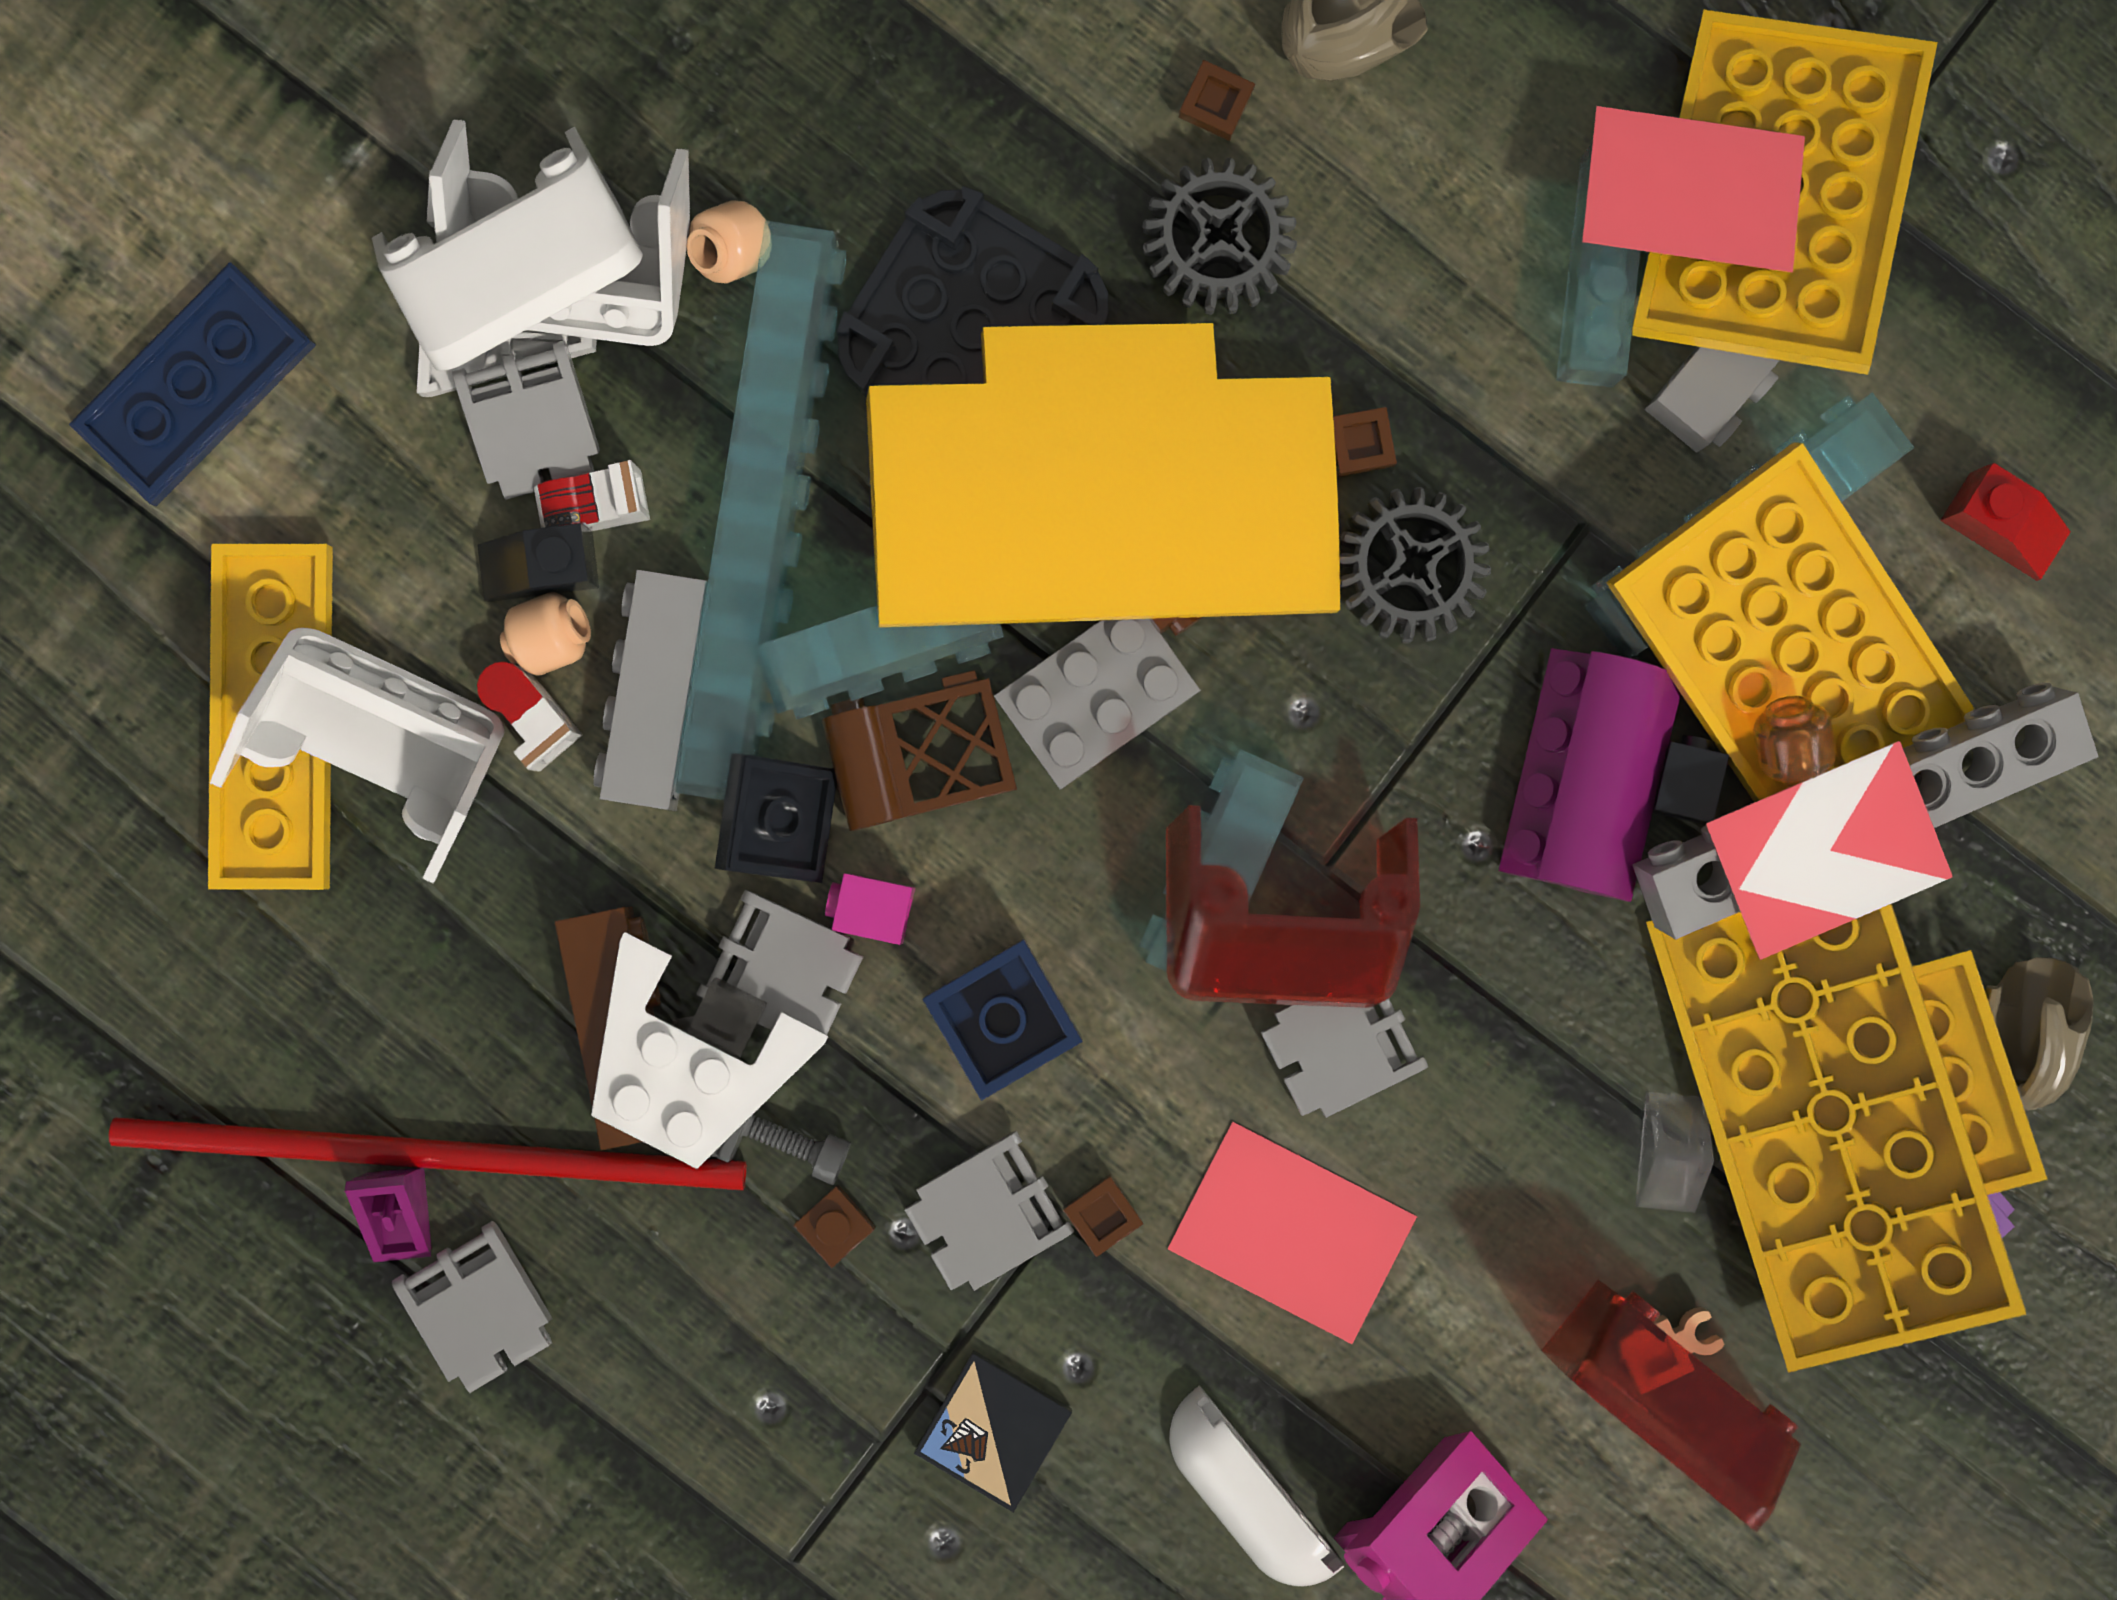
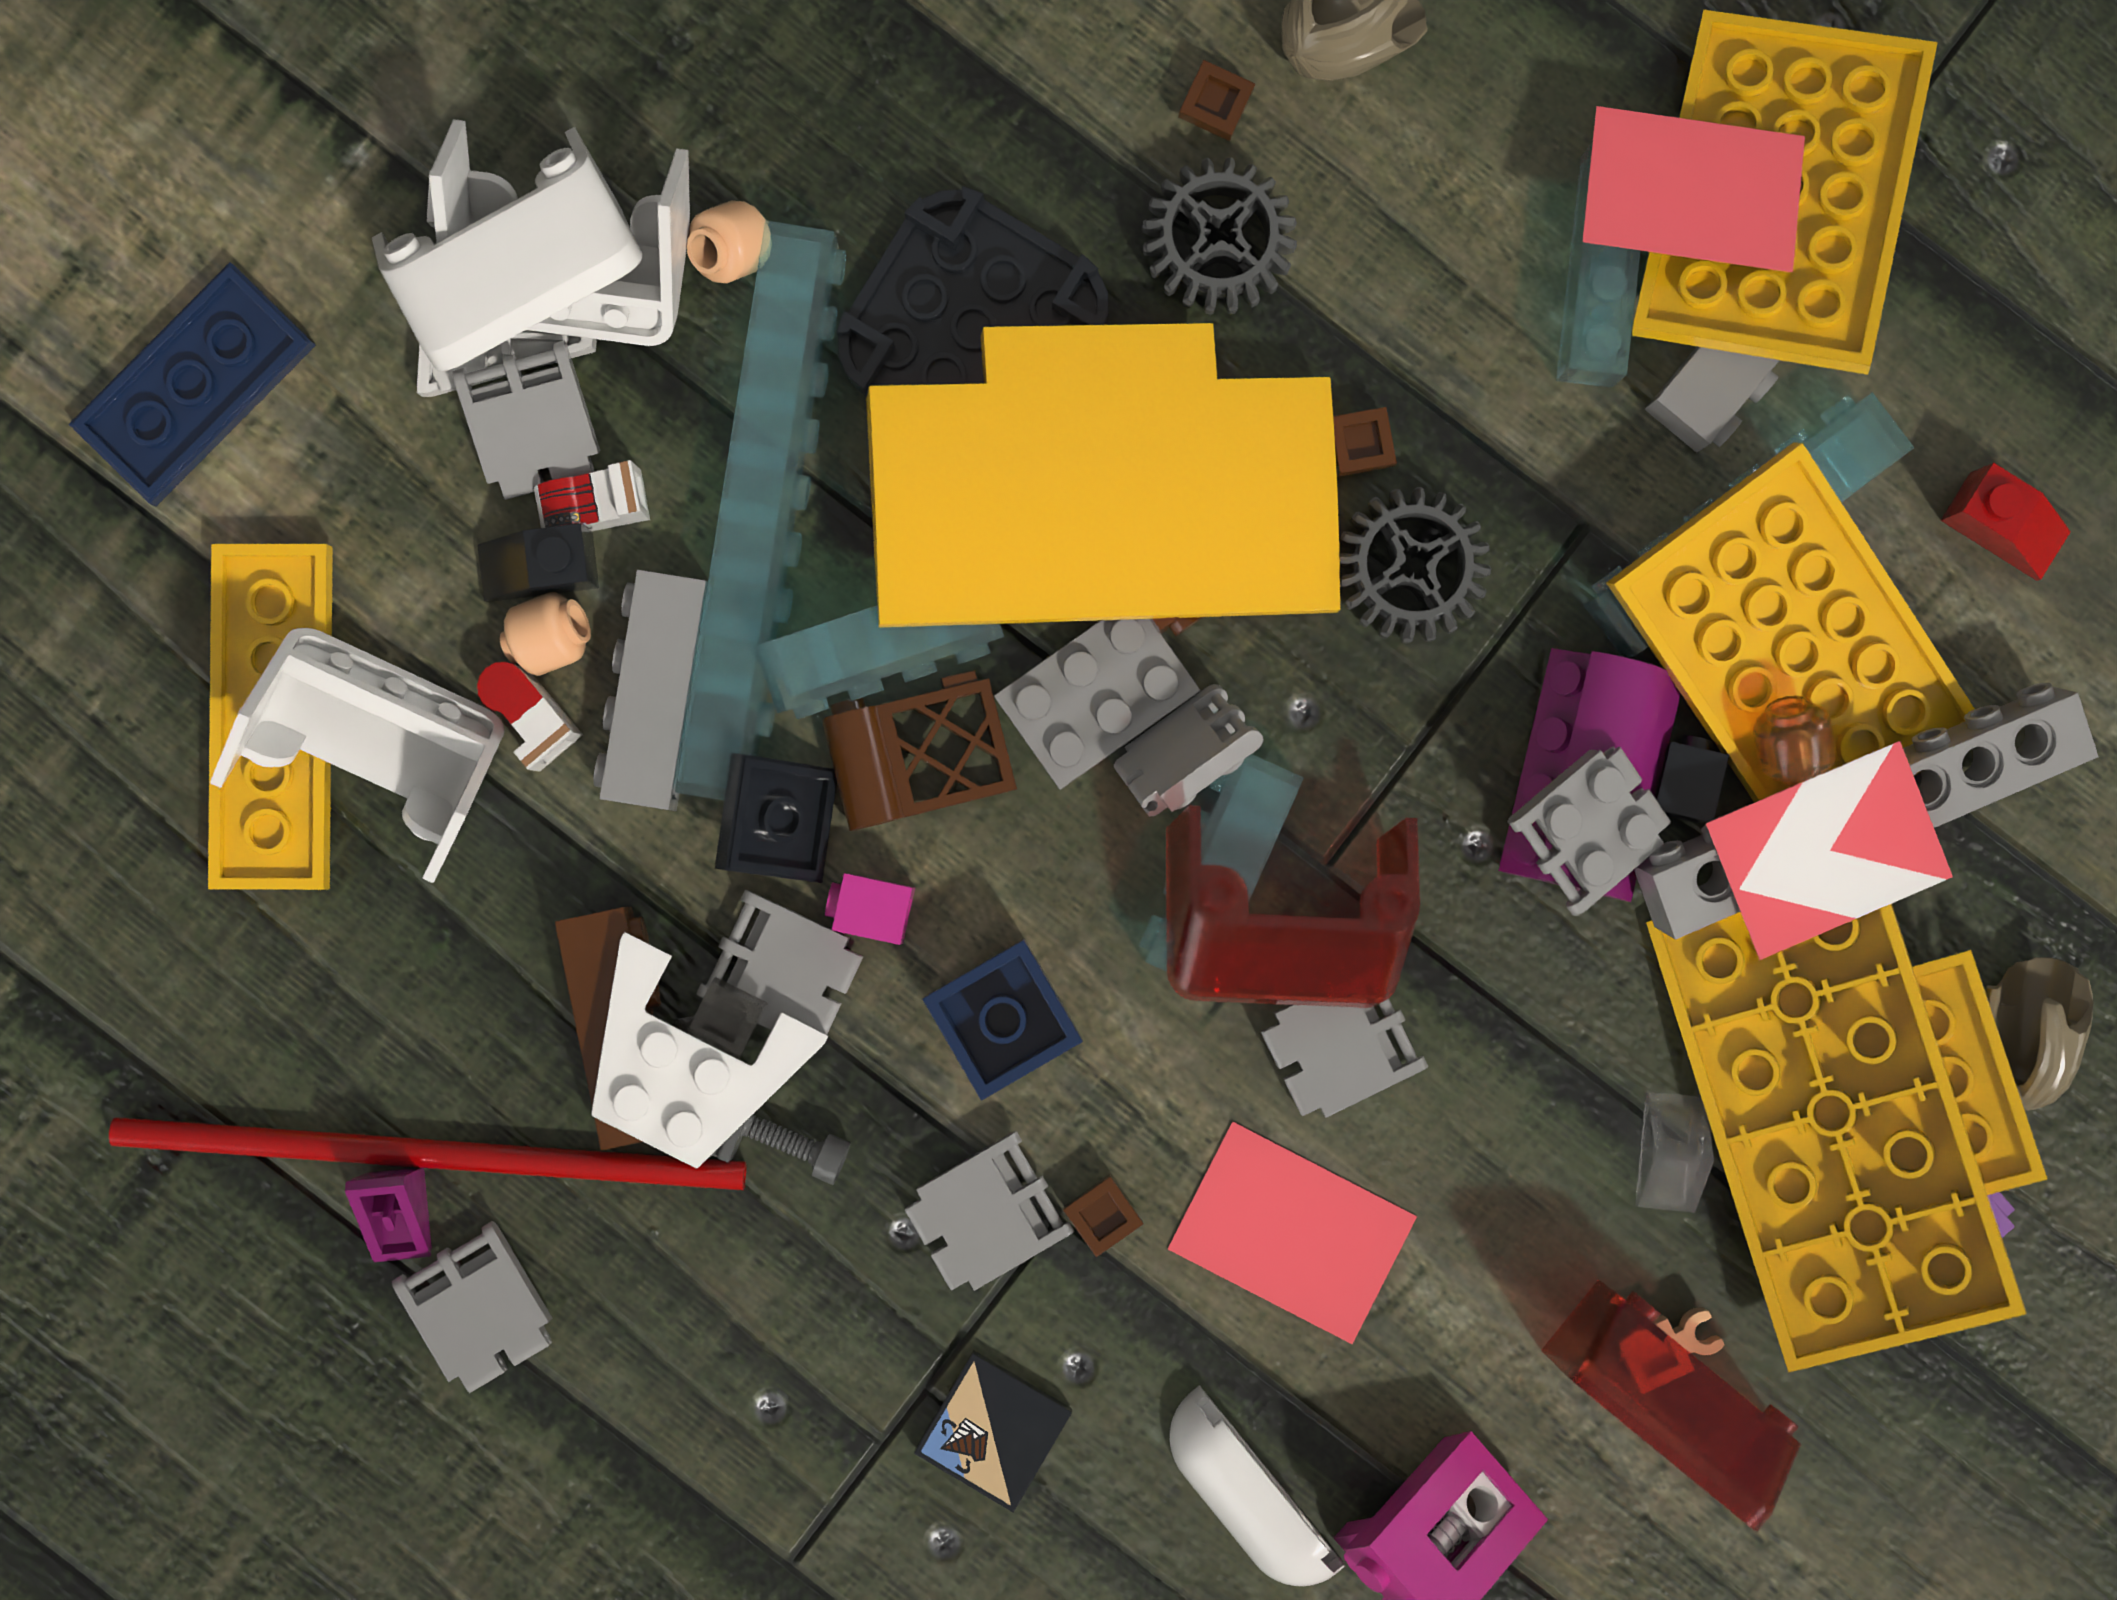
(834, 1226): reddish brown plate -> none
(1187, 751): none -> light grey plate
(1593, 825): none -> light grey plate

